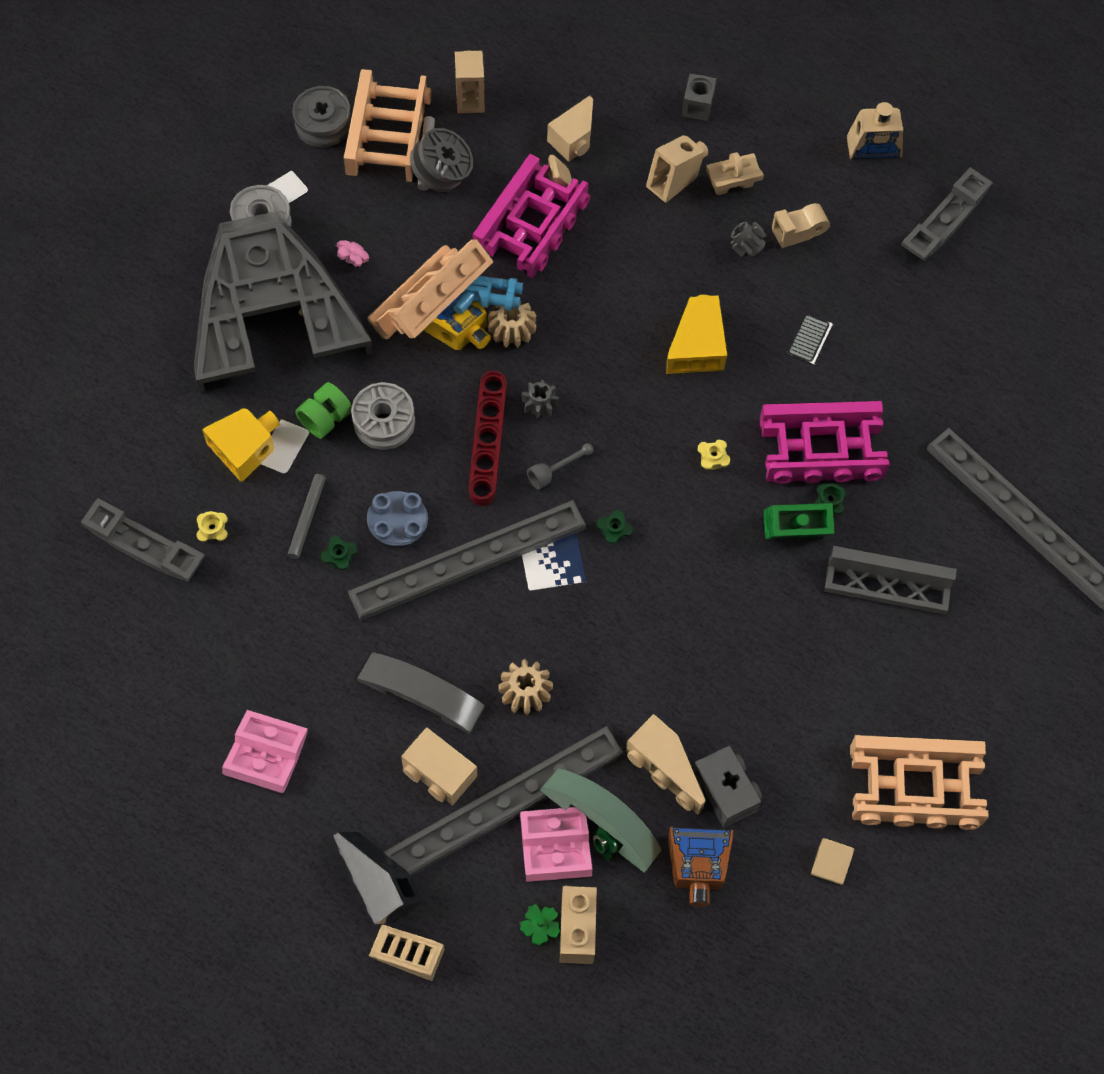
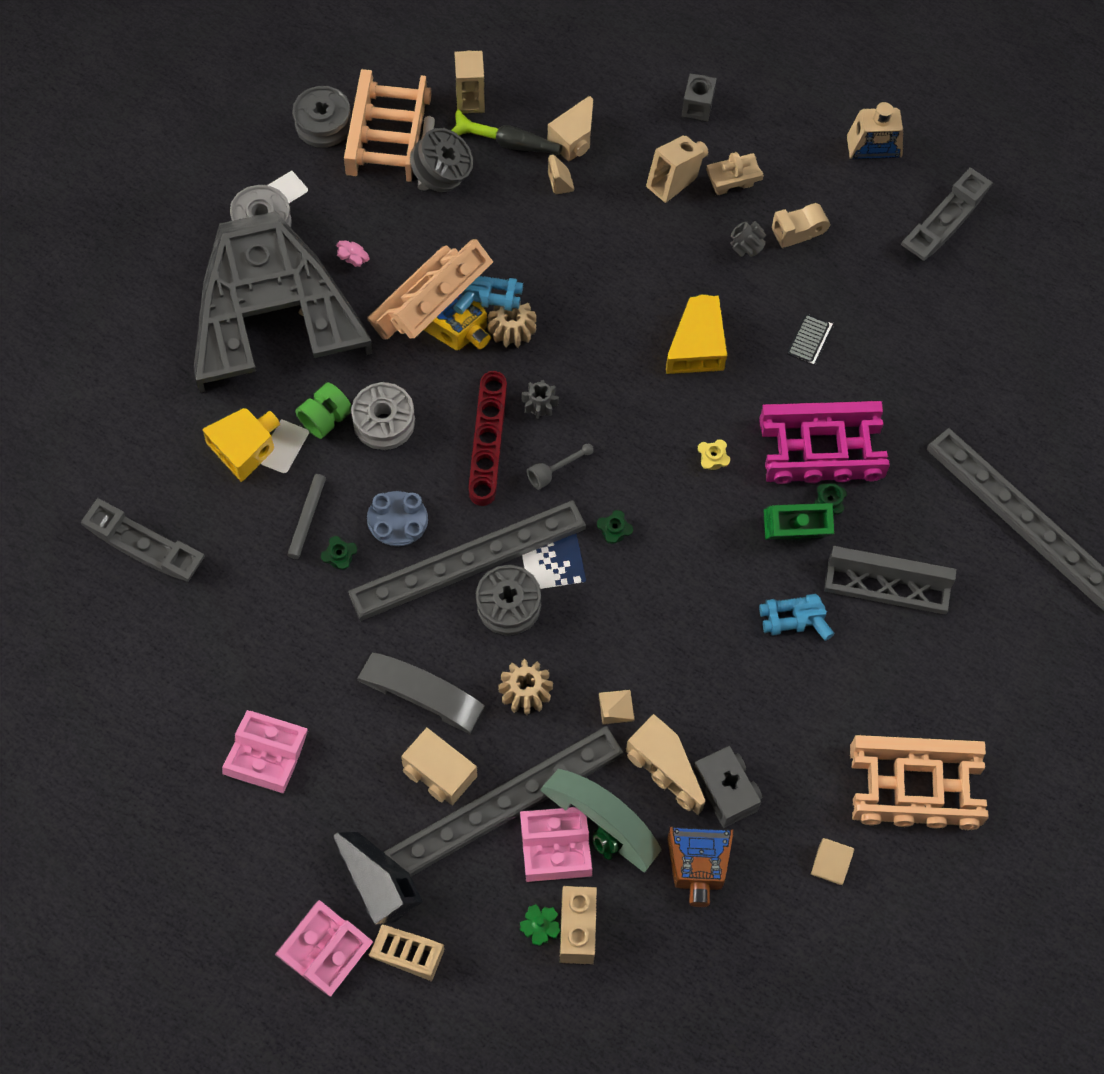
(211, 518): light yellow plate -> none
(324, 948): none -> bright pink slope
(503, 583): none -> dark grey wheel
(506, 136): none -> pearl dark grey piece
(514, 202): dark pink fence -> none
(616, 707): none -> tan slope
(805, 612): none -> dark azure piece

